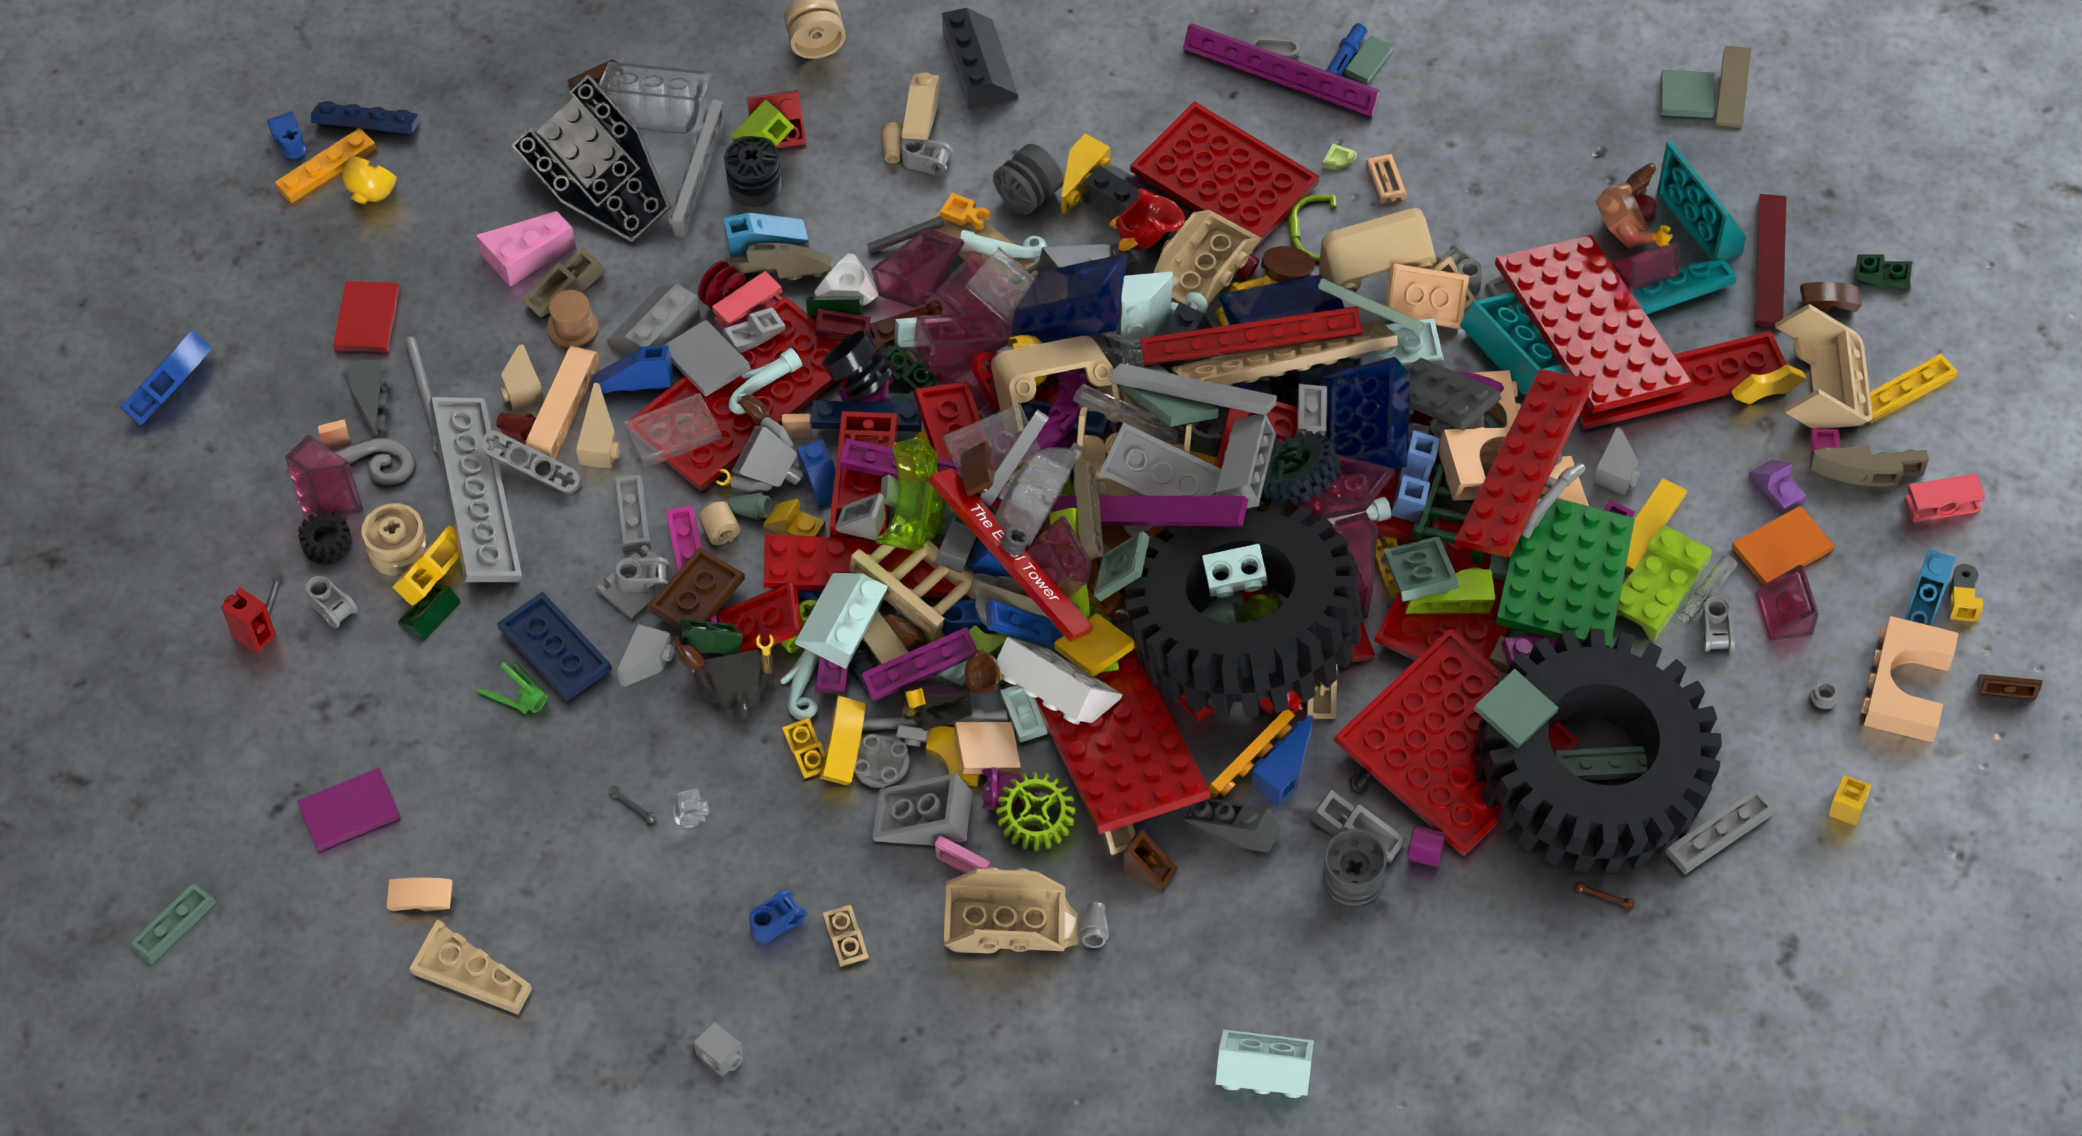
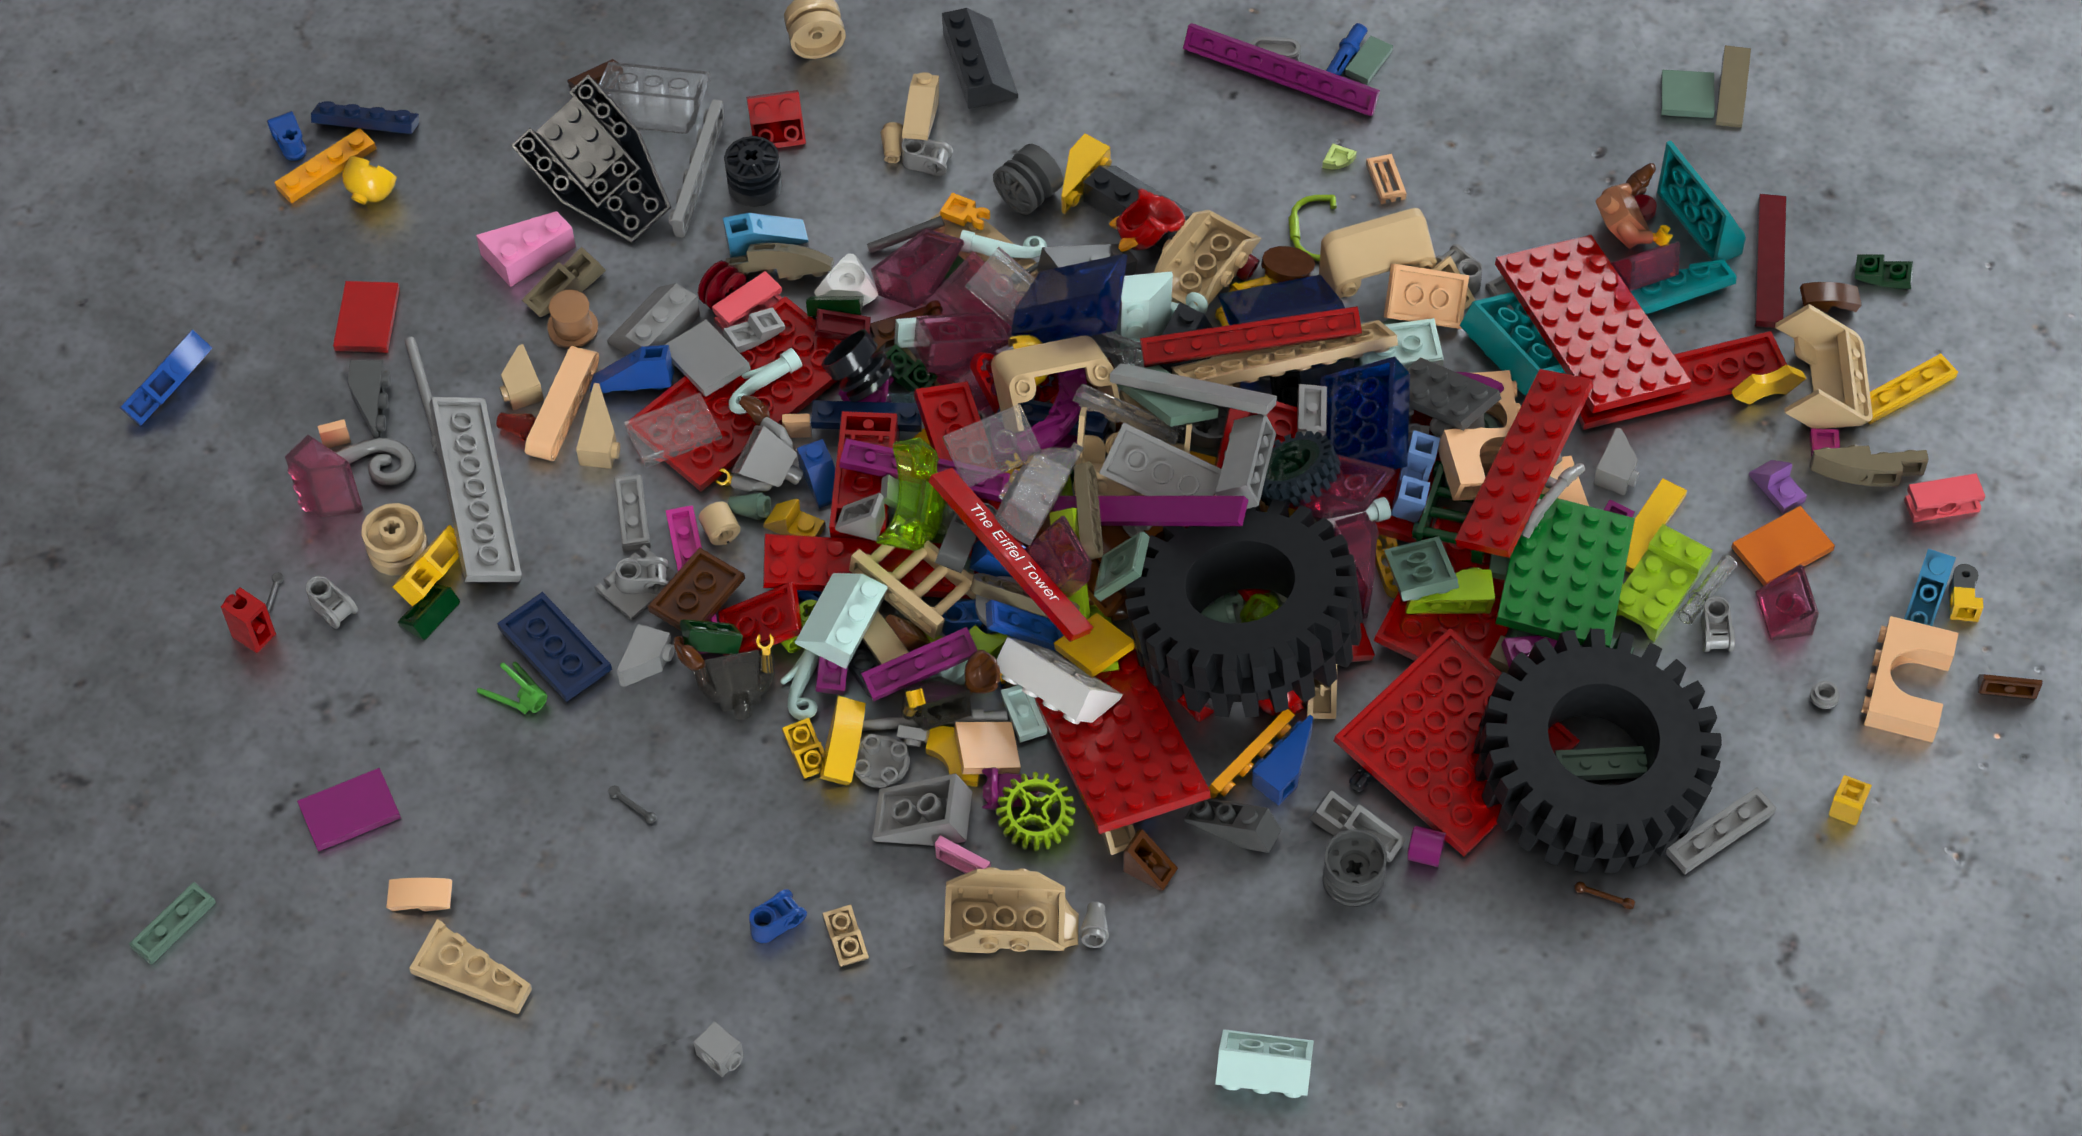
(321, 524): black tyre -> none
(532, 460): light grey beam -> none
(690, 808): clear plate -> none
(765, 123): lime slope -> none
(976, 469): reddish brown slope -> none
(1014, 457): light grey beam -> none
(1014, 541): dark grey bush -> none
(1225, 171): red plate -> none
(1233, 562): light aqua brick -> none
(1371, 305): sand green tile -> none
(1516, 708): sand green tile -> none

